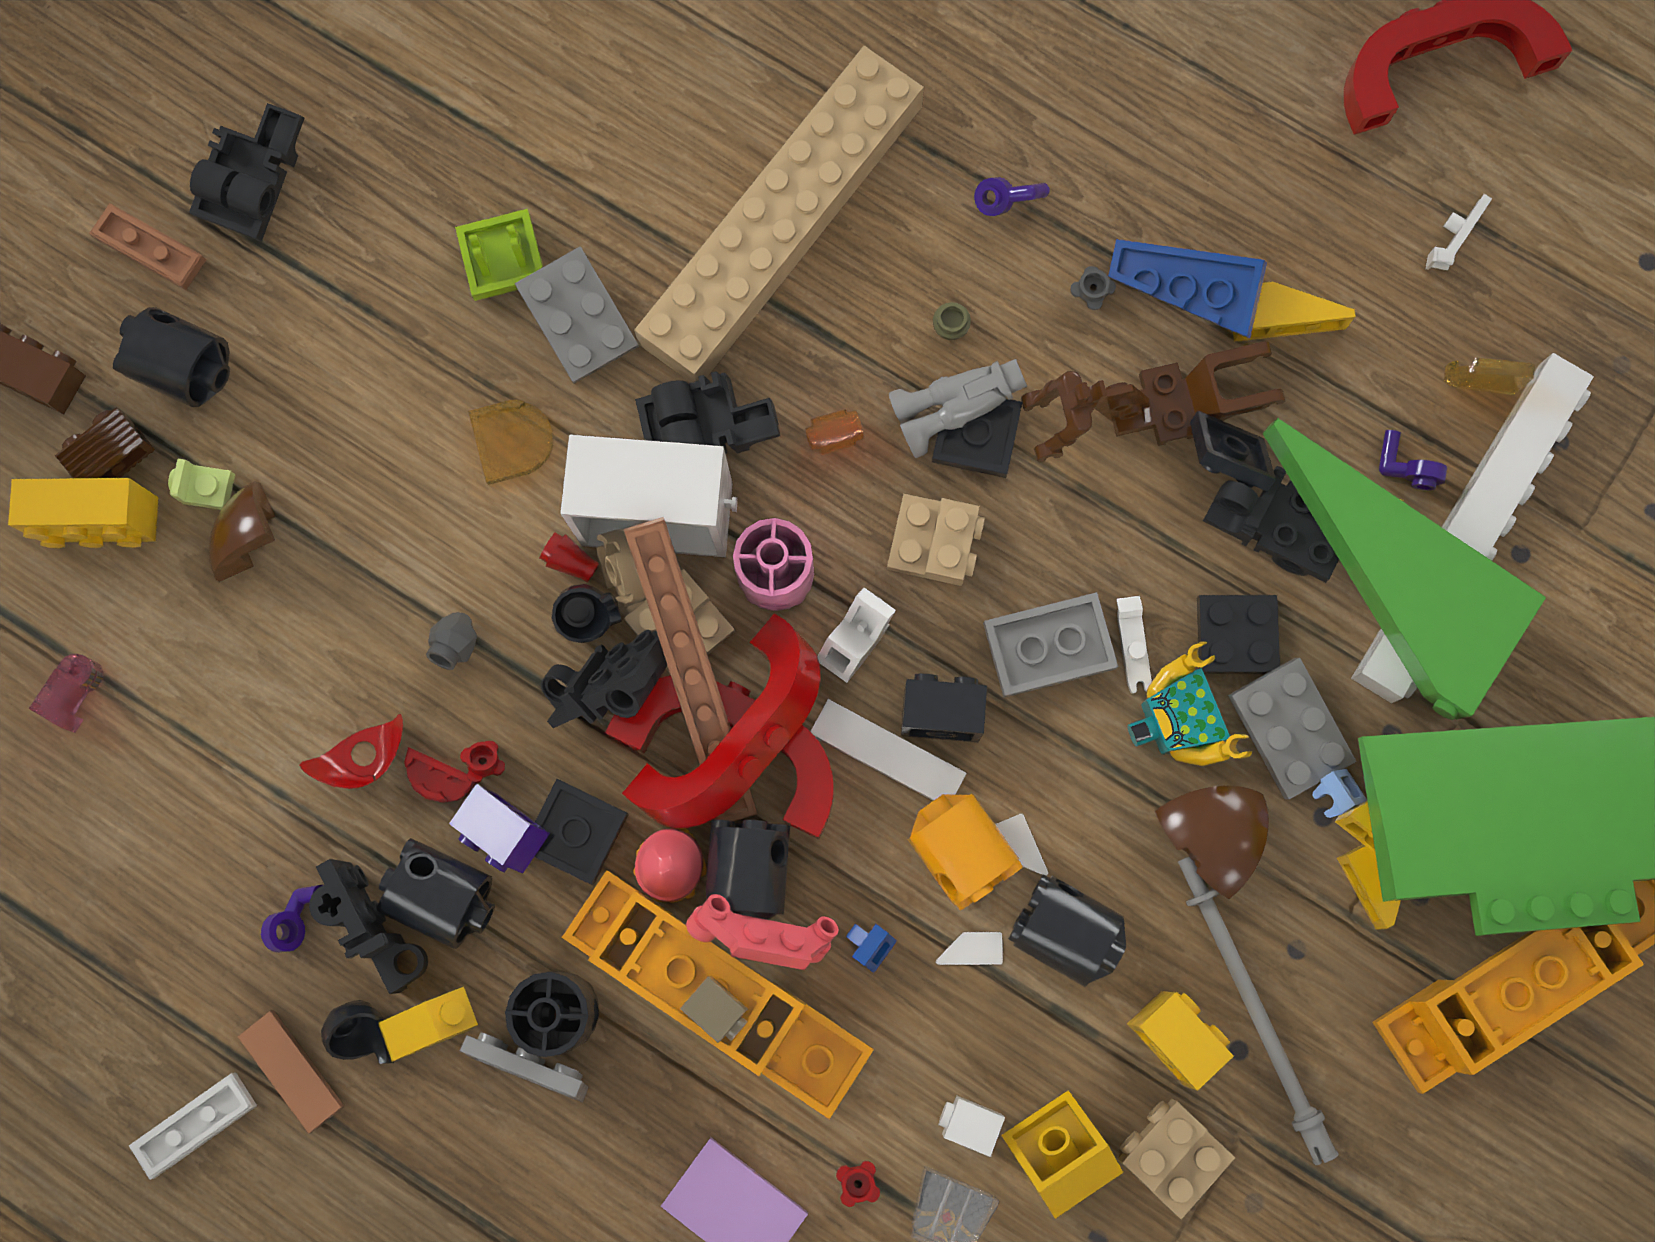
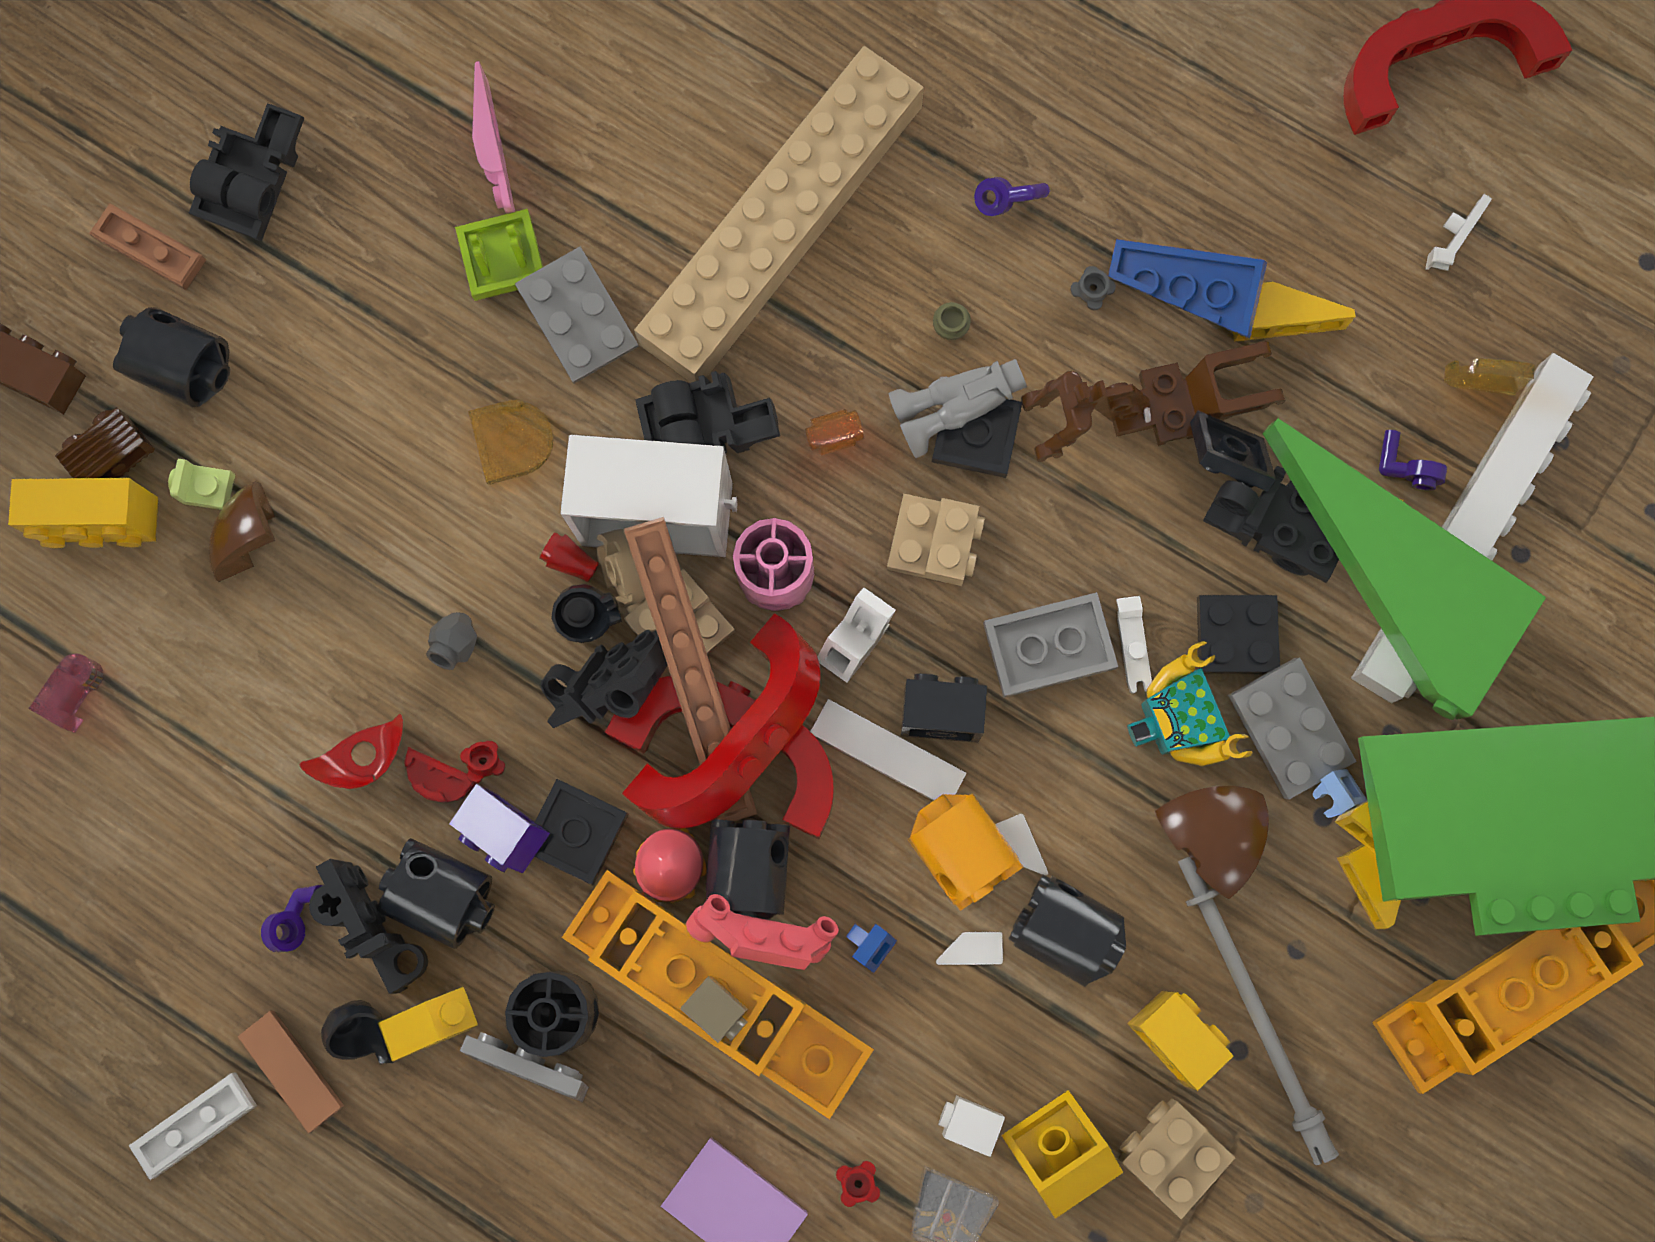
(488, 141): none -> bright pink piece

